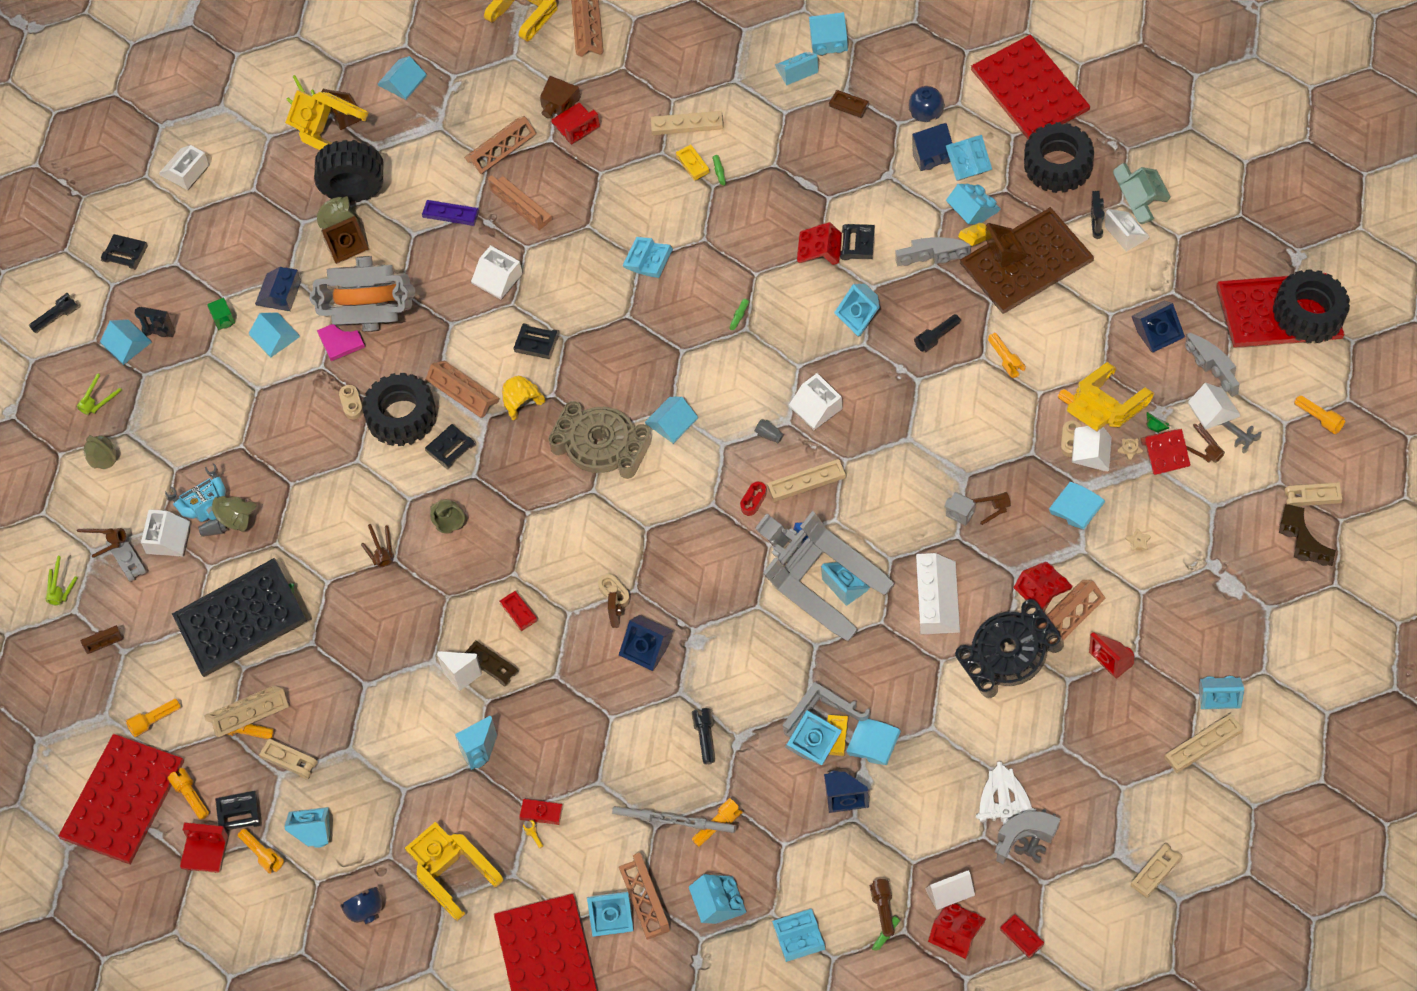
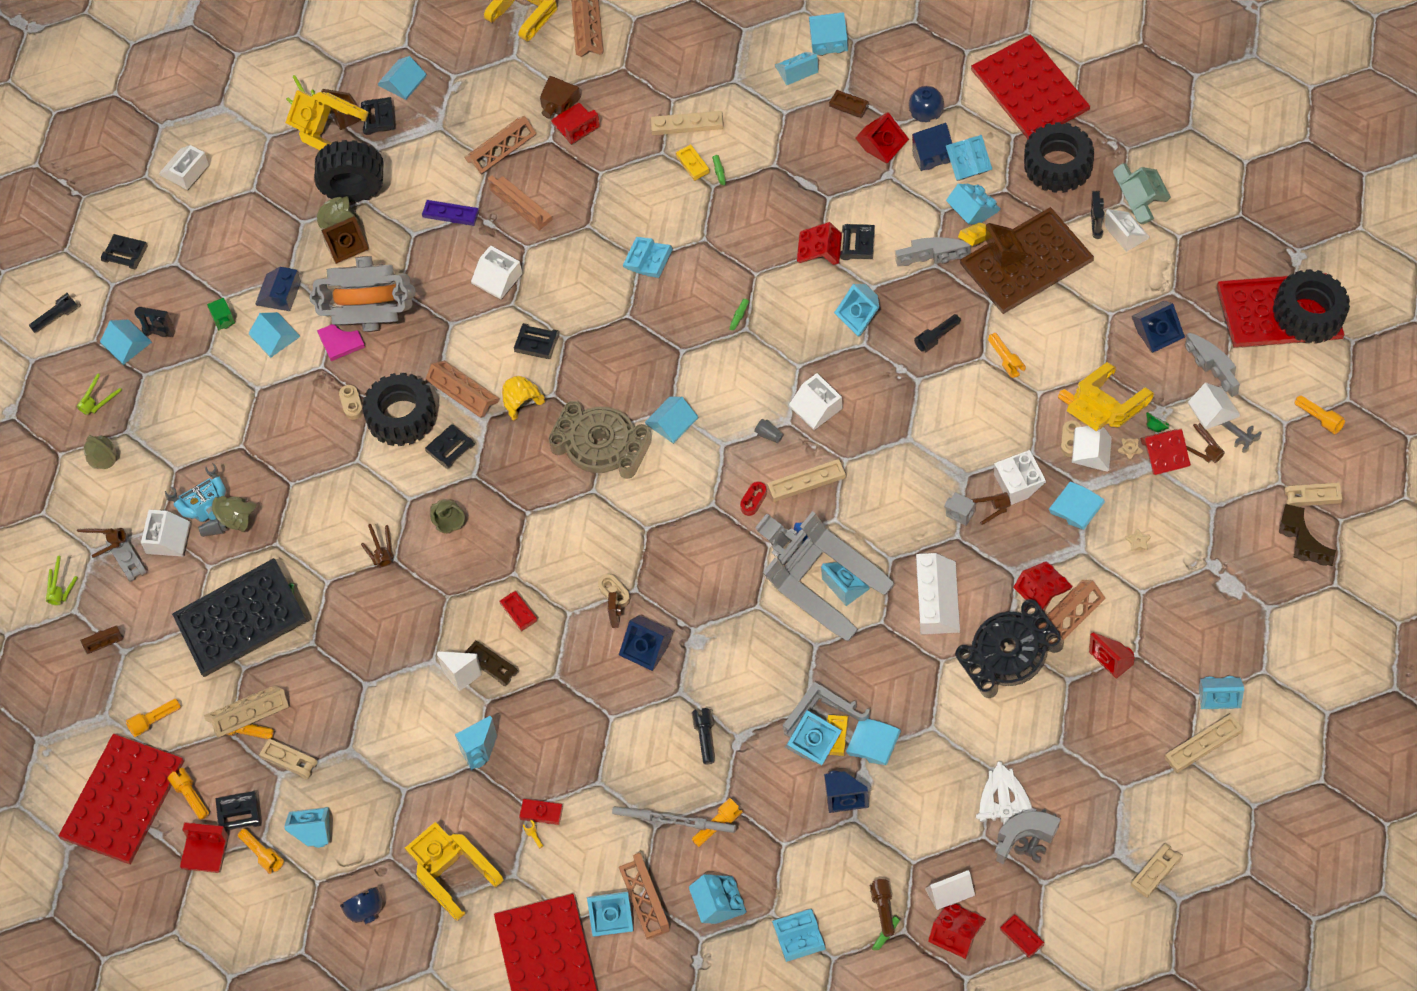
(383, 115): none -> black plate
(882, 138): none -> red slope
(1019, 476): none -> white slope

